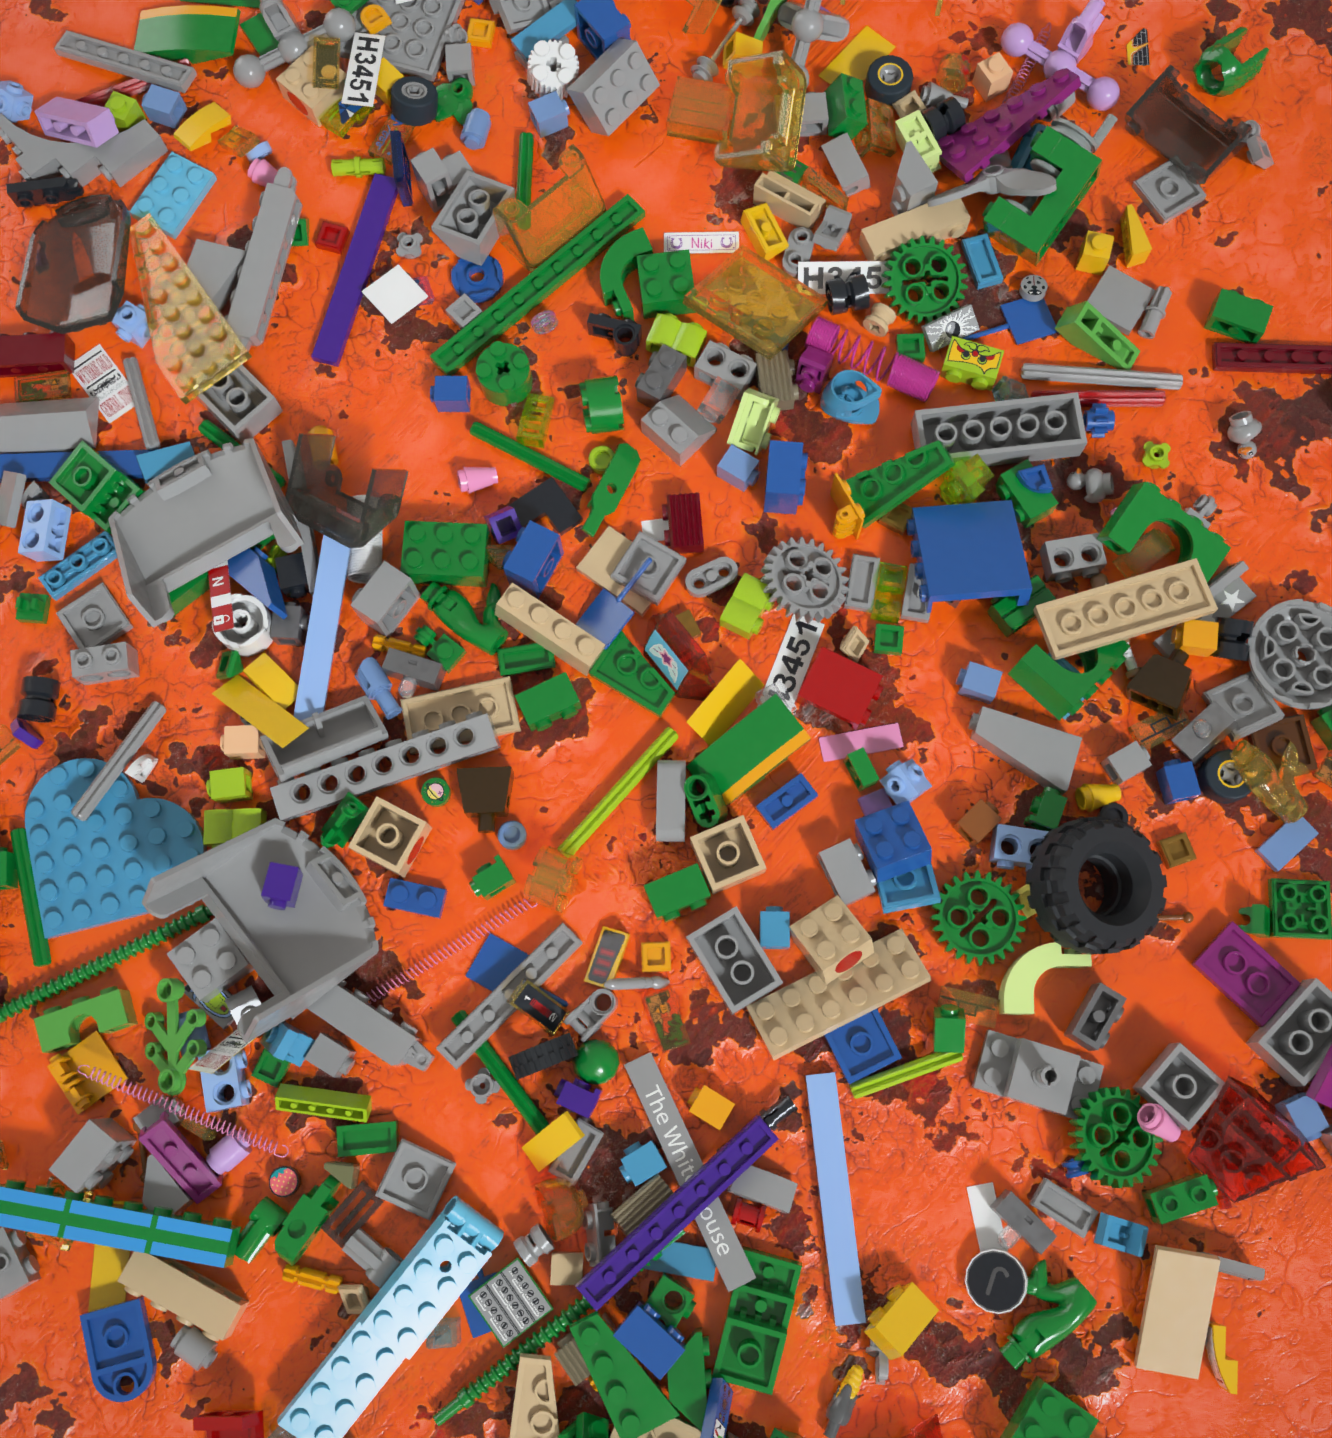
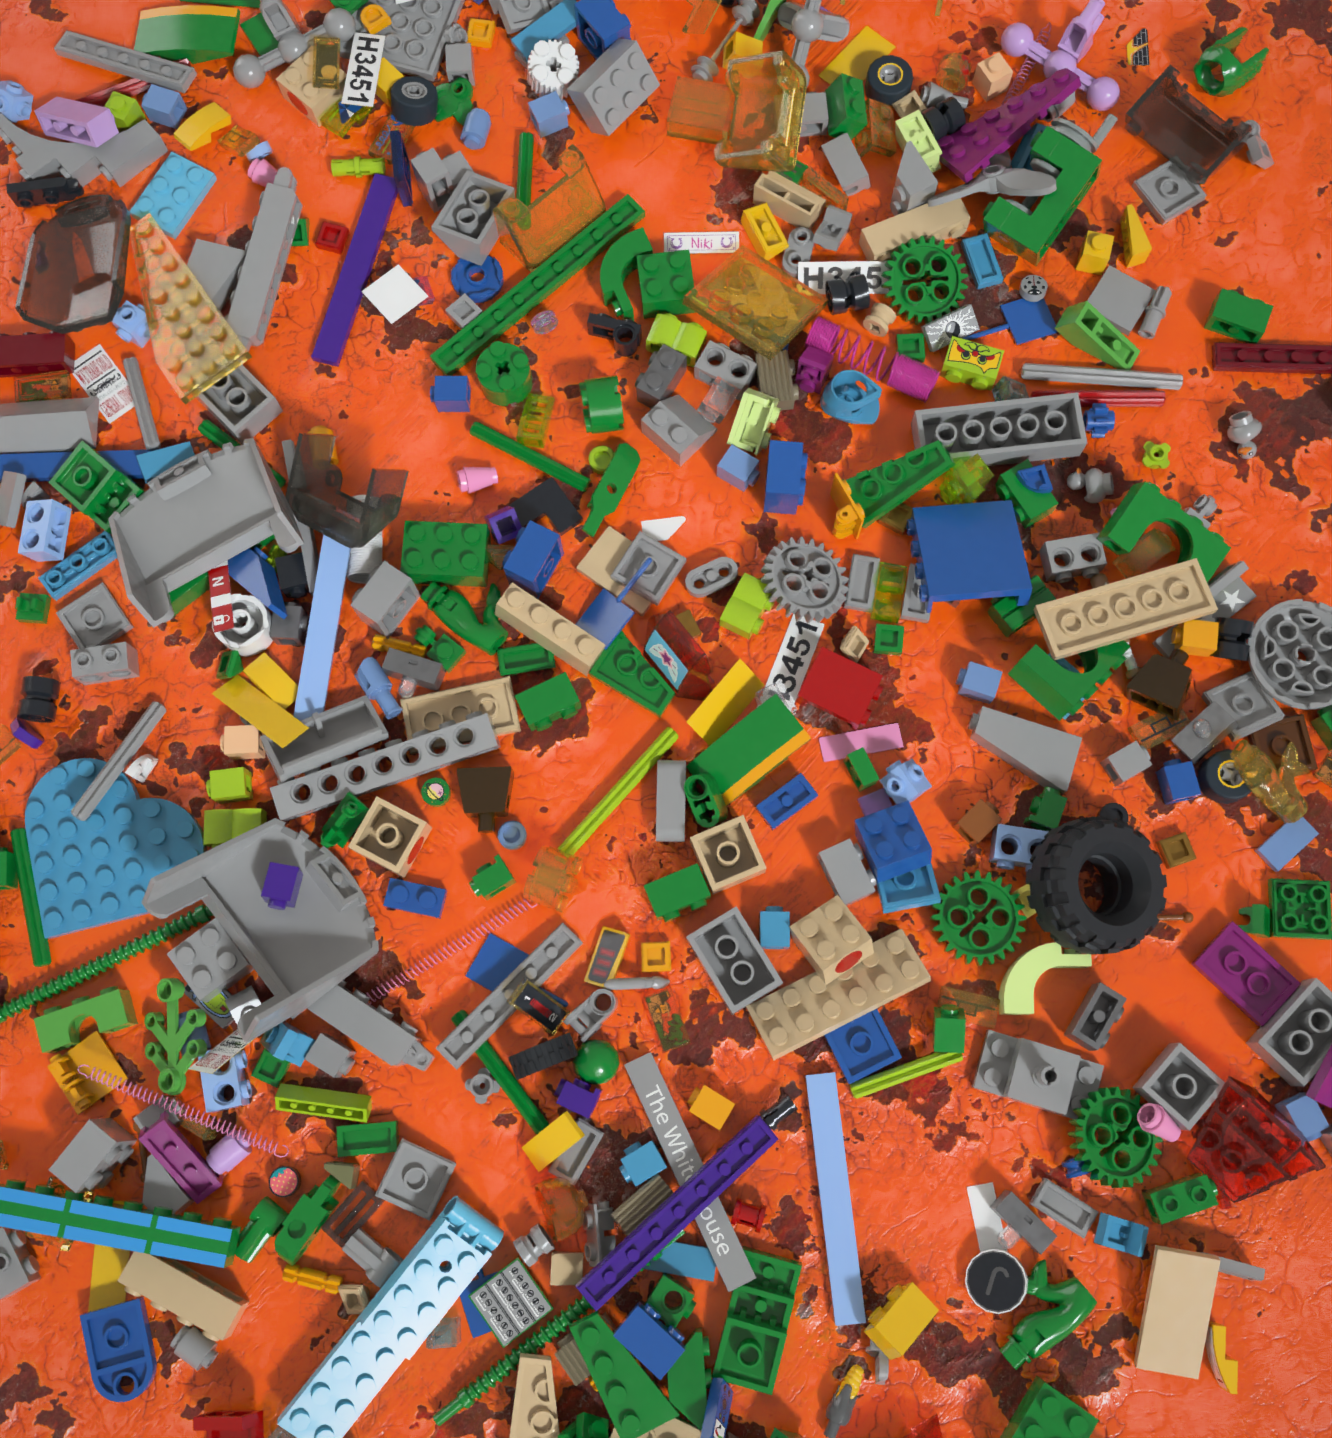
(412, 251): light grey plate -> none
(685, 523): dark red brick -> none
(765, 1188): light grey slope -> none
(1094, 796): yellow cone -> none

